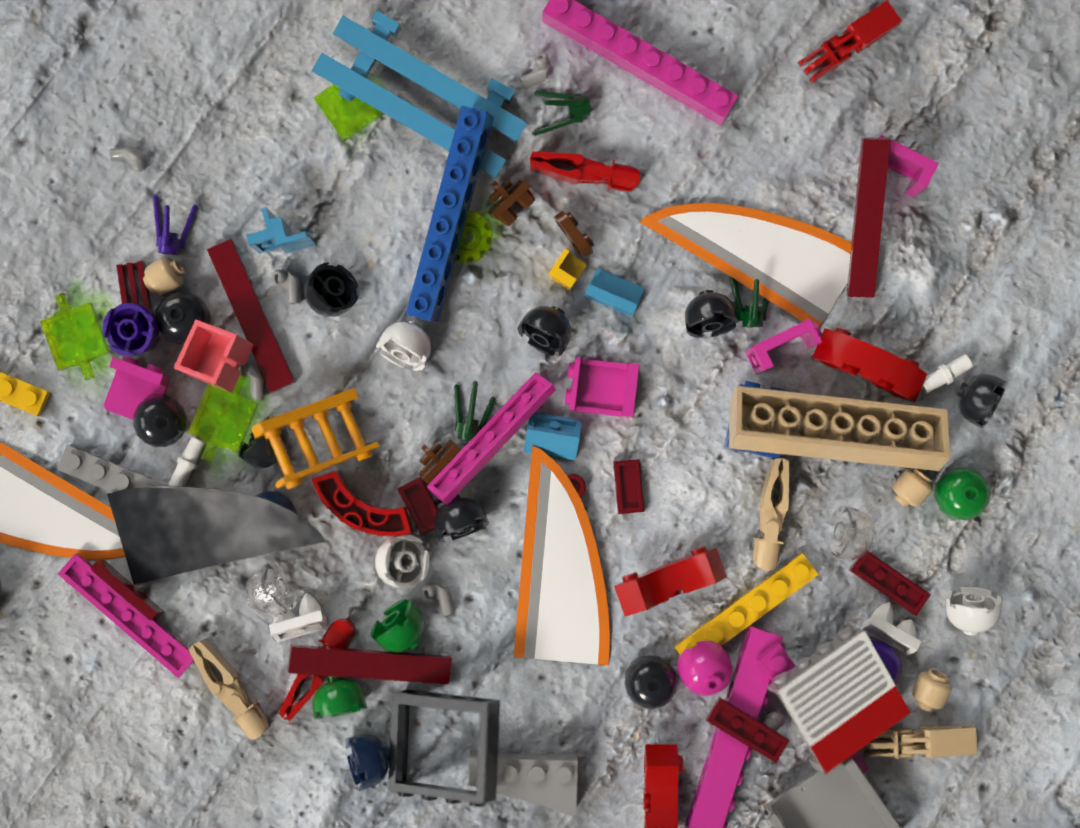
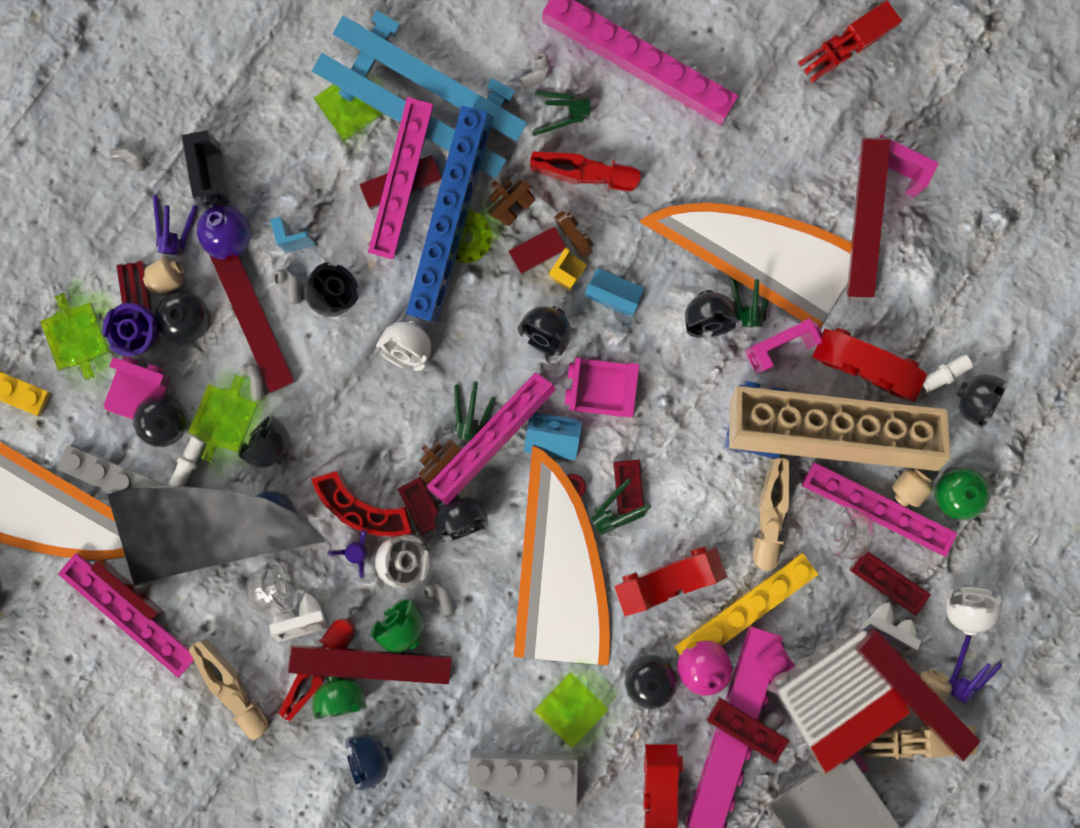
(196, 148): none -> black panel
(213, 356): coral piece -> none
(223, 231): none -> dark purple cylinder
(263, 240): dark azure panel -> none
(295, 421): light orange fence -> none
(354, 553): none -> dark purple plant
(400, 178): none -> dark pink plate
(426, 175): none -> dark red tile
(487, 752): black window -> none
(537, 250): none -> dark red tile
(571, 709): none -> clear neon green plate
(606, 521): none -> dark green plant
(879, 509): none -> dark pink plate
(917, 695): none -> dark red tile
(963, 688): none -> dark purple plant

